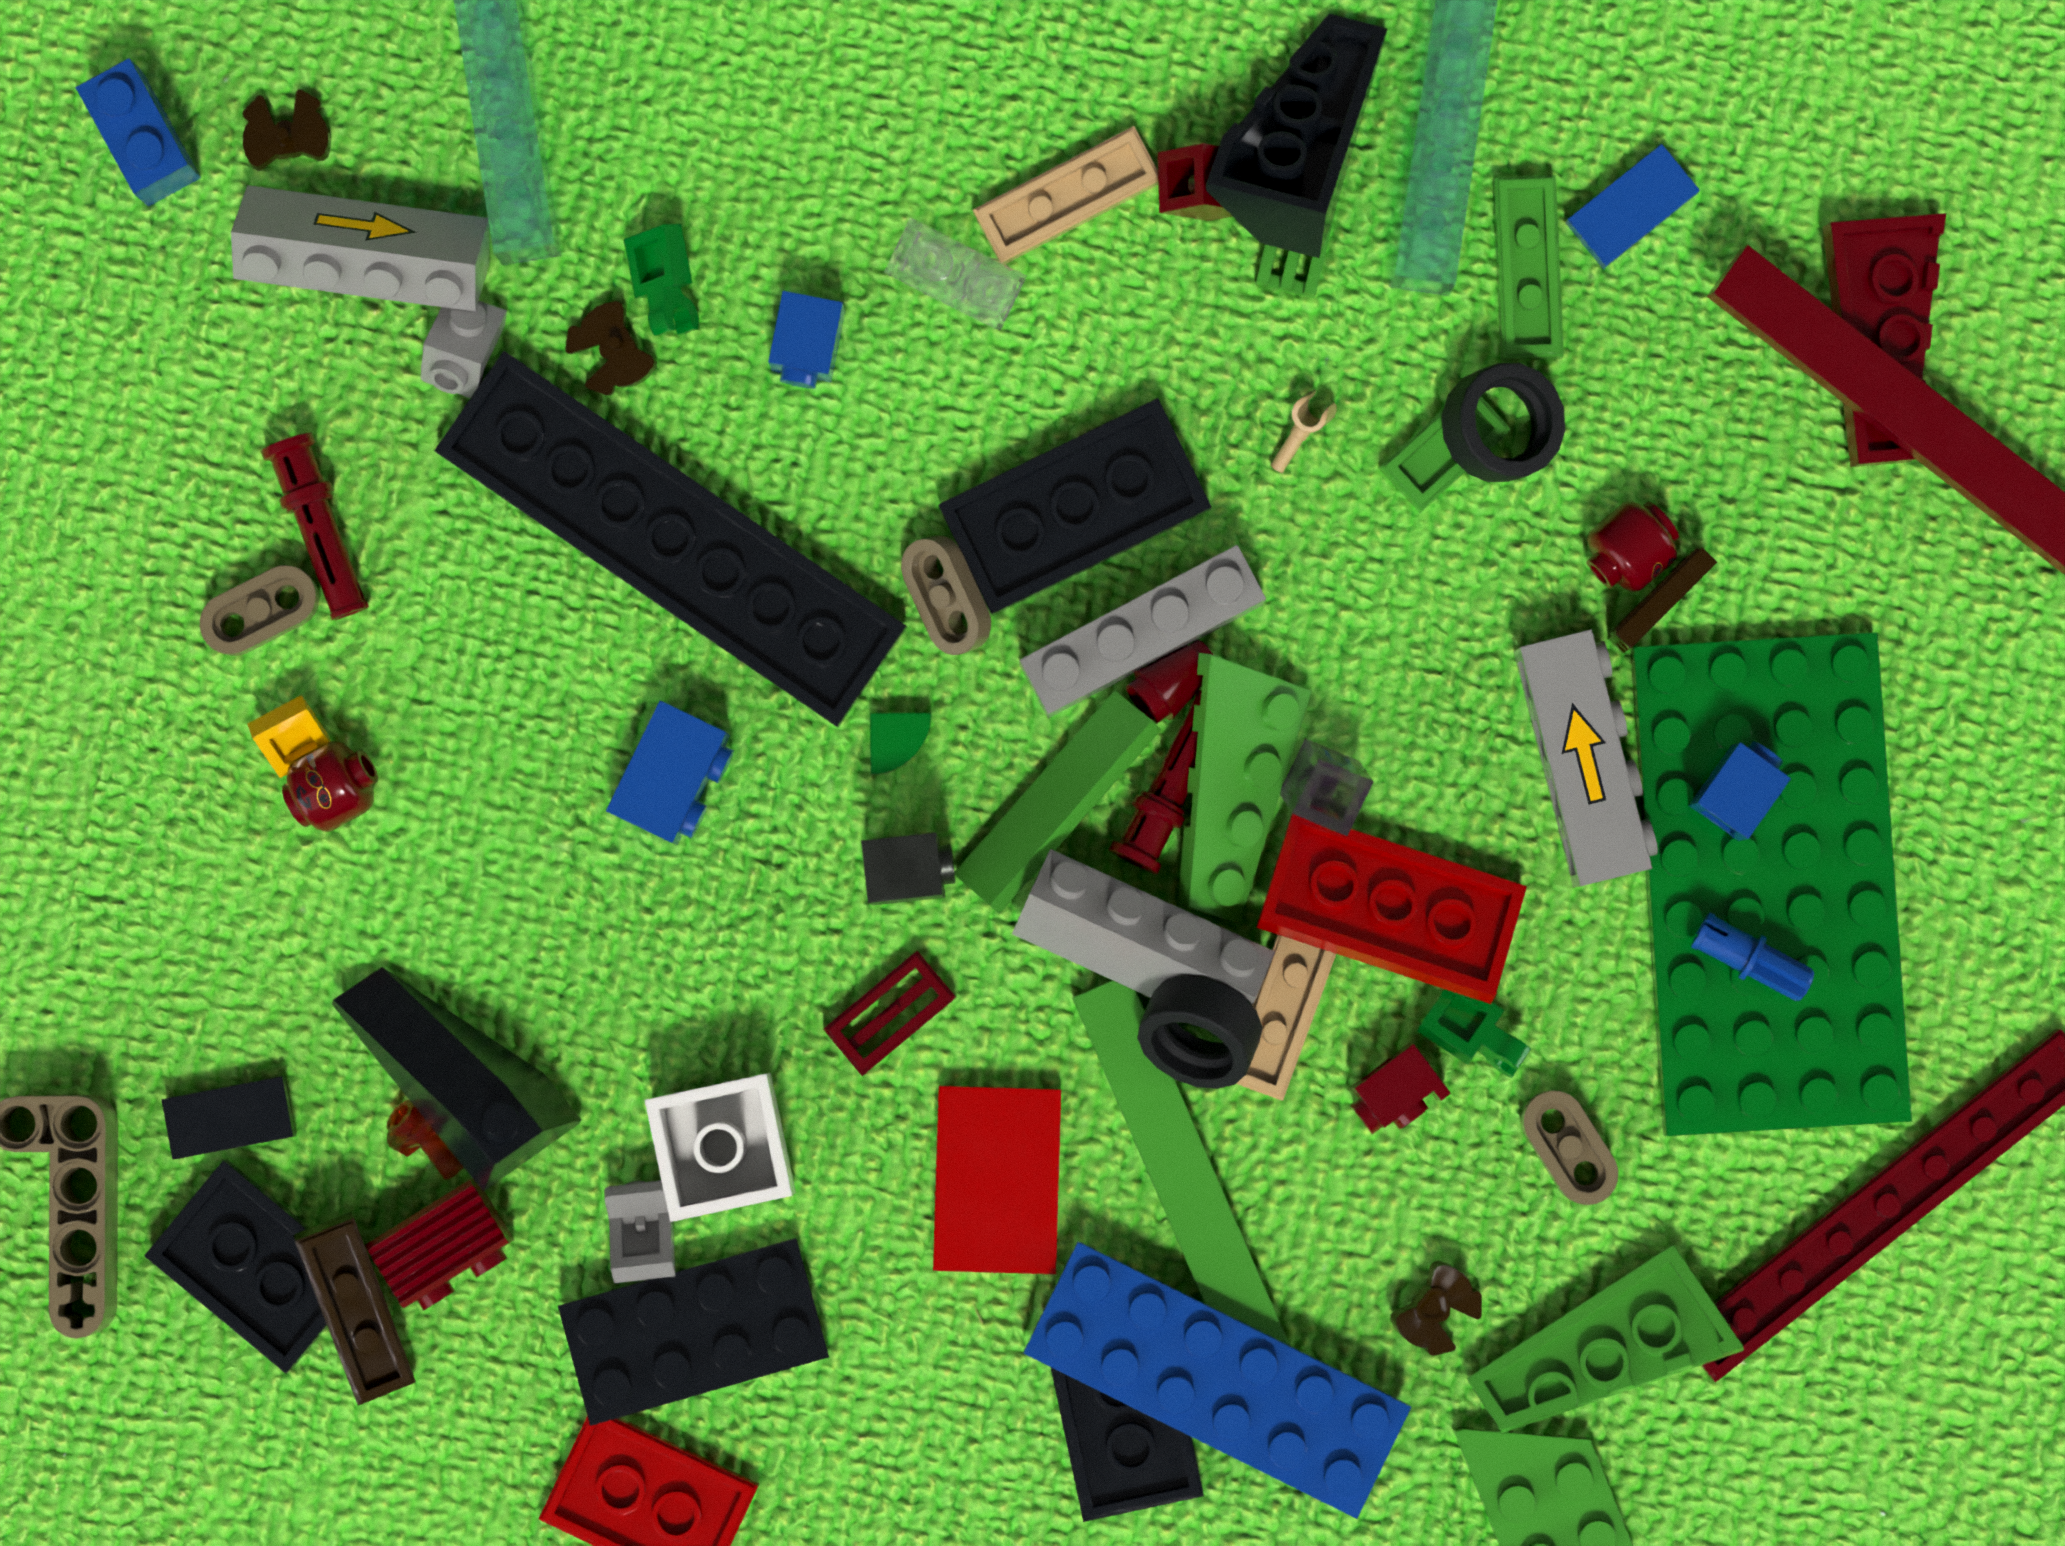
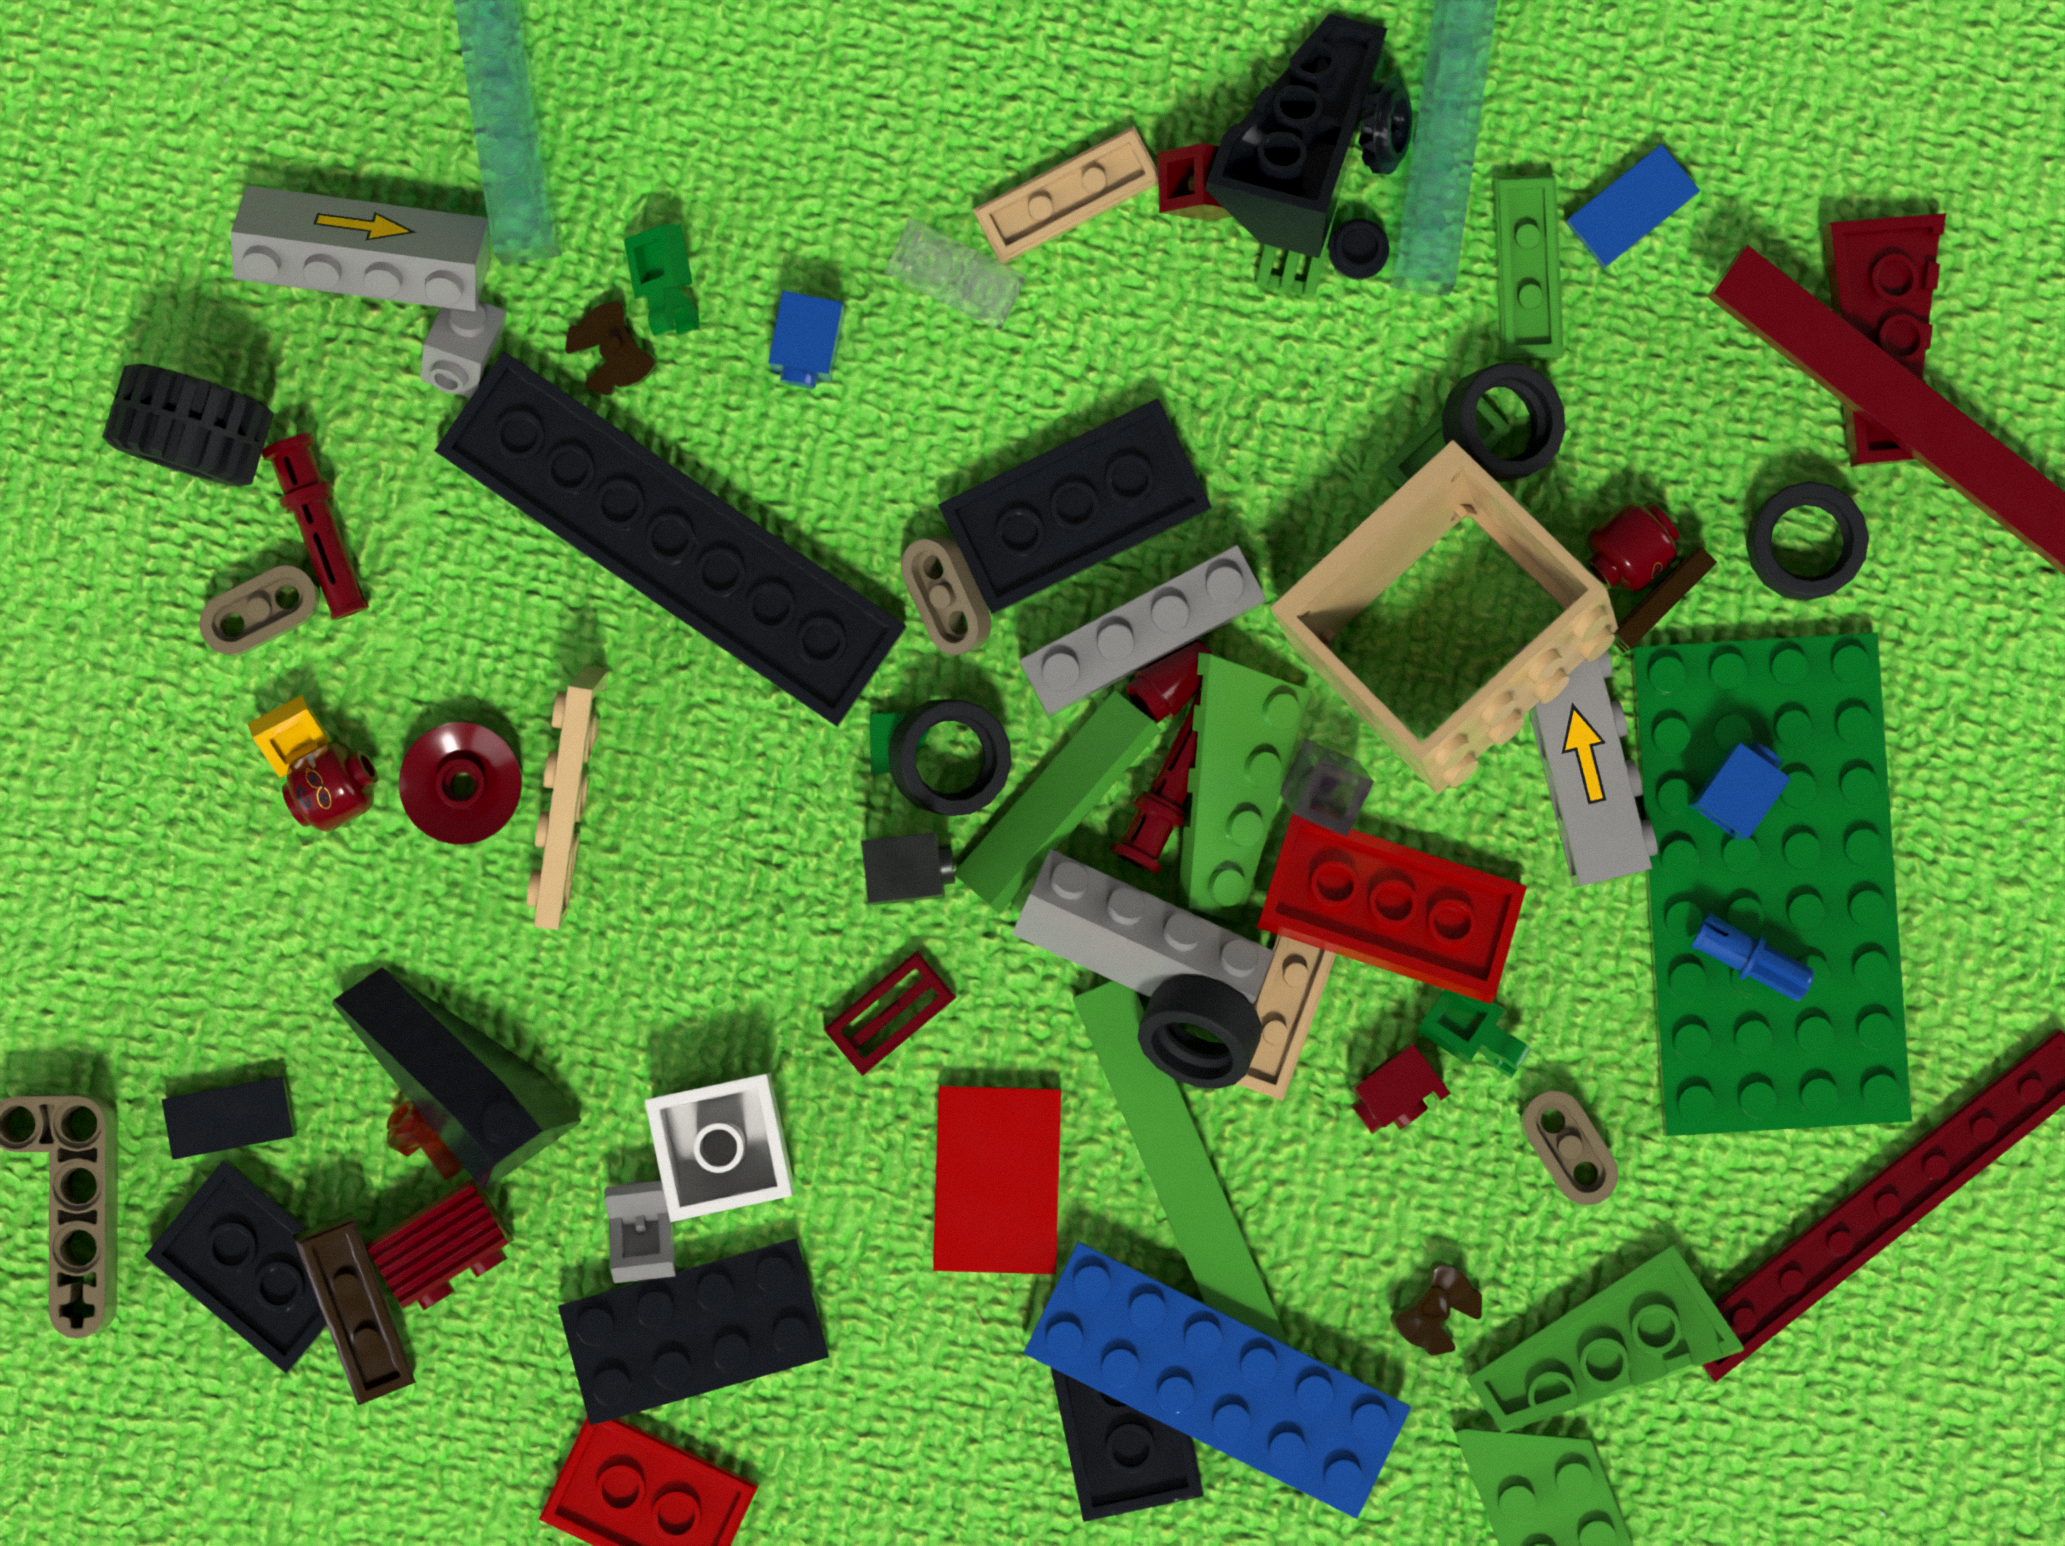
(138, 132): blue brick -> none
(188, 424): none -> black tyre
(304, 136): dark brown piece -> none
(429, 776): none -> dark red dish
(551, 887): none -> tan wing
(670, 774): blue brick -> none
(995, 754): none -> black tyre
(1303, 426): tan hand -> none
(1358, 249): none -> black plate
(1385, 125): none -> black gear
(1385, 547): none -> tan window
(1843, 511): none -> black tyre

